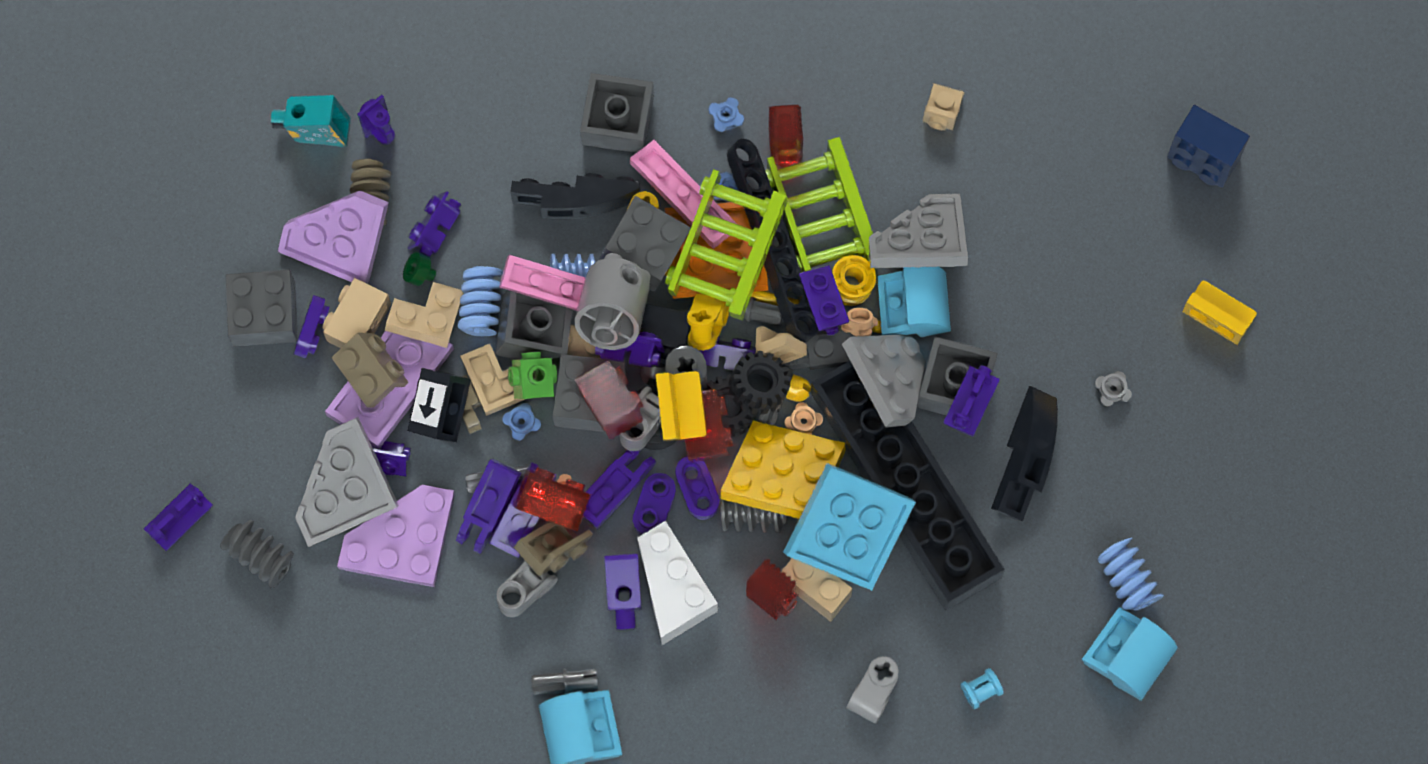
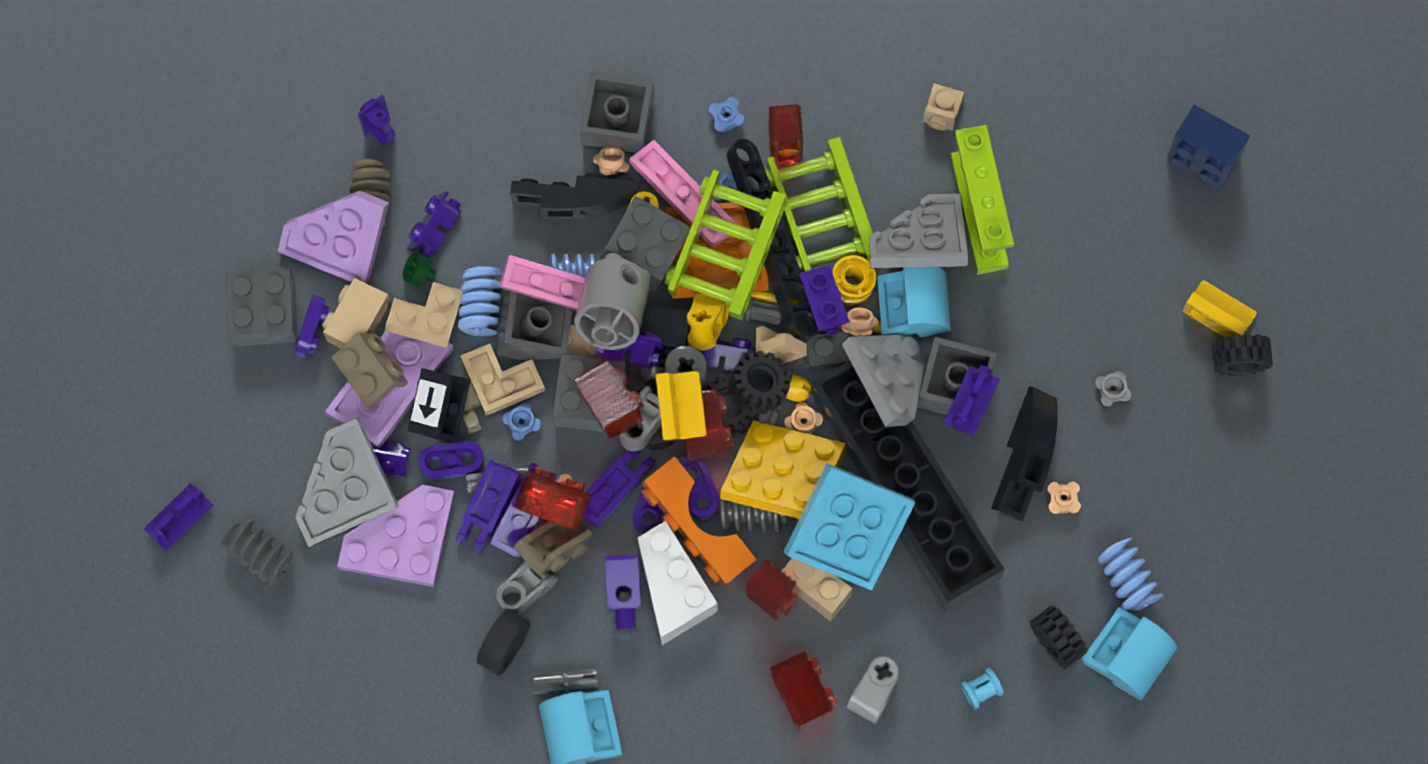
(314, 120): teal torso -> none
(451, 458): none -> dark purple plate
(503, 642): none -> black tyre
(535, 386): bright green brick -> none
(611, 161): none -> light nougat plate
(670, 490): none -> orange arch
(802, 690): none -> clear red brick
(981, 199): none -> lime fence
(1058, 505): none -> light nougat plate
(1058, 636): none -> black tyre
(1242, 354): none -> black tyre

